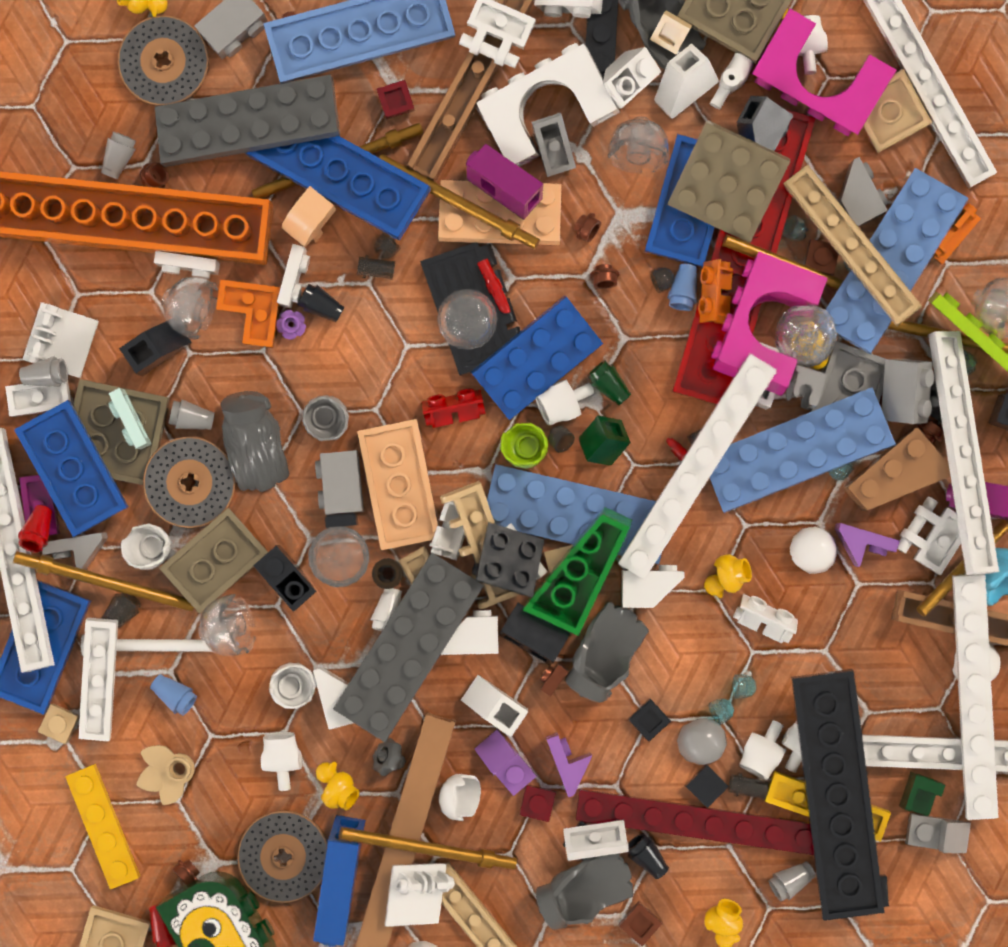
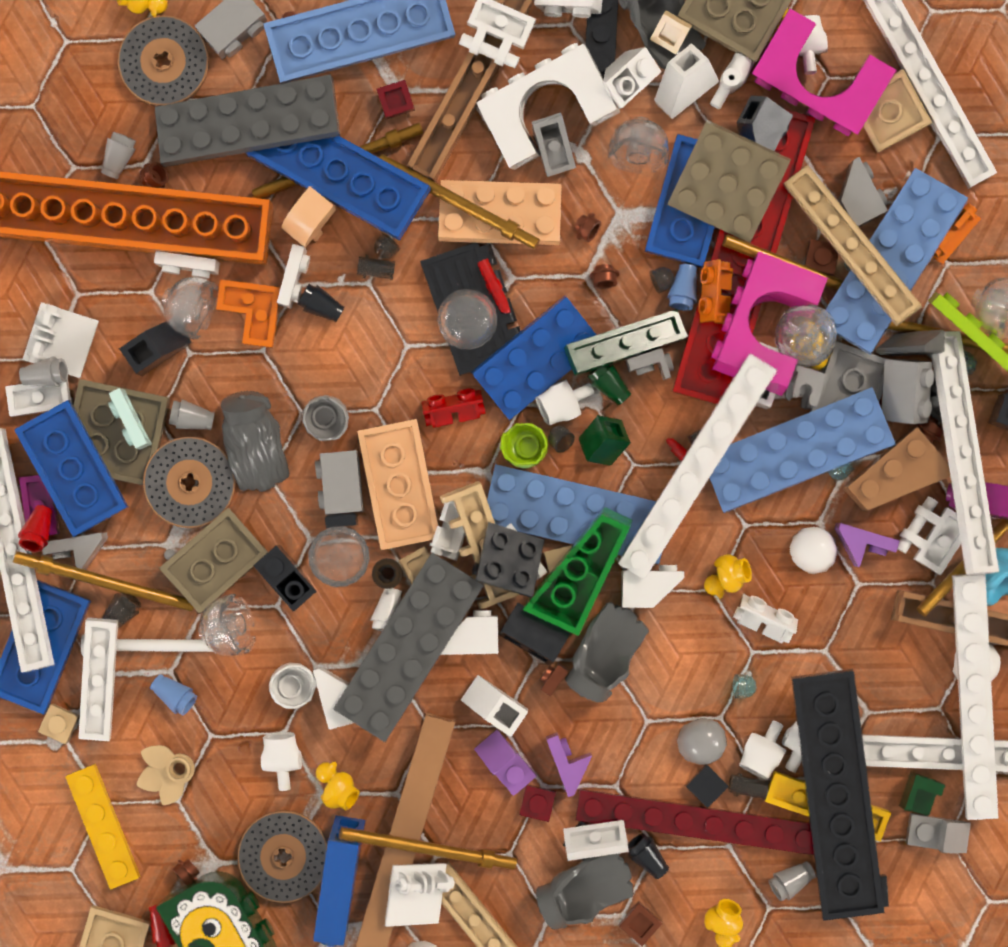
(146, 547): white hair -> none
(291, 332): medium lavender plate -> none
(388, 757): dark grey piece -> none
(460, 796): white hair -> none
(504, 181): magenta brick -> none
(625, 342): none -> plate
(645, 362): none -> light grey bracket
(649, 720): black tile -> none
(721, 710): clear light blue hinge -> none
(795, 229): clear light blue hinge -> none
(914, 343): none -> dark grey slope

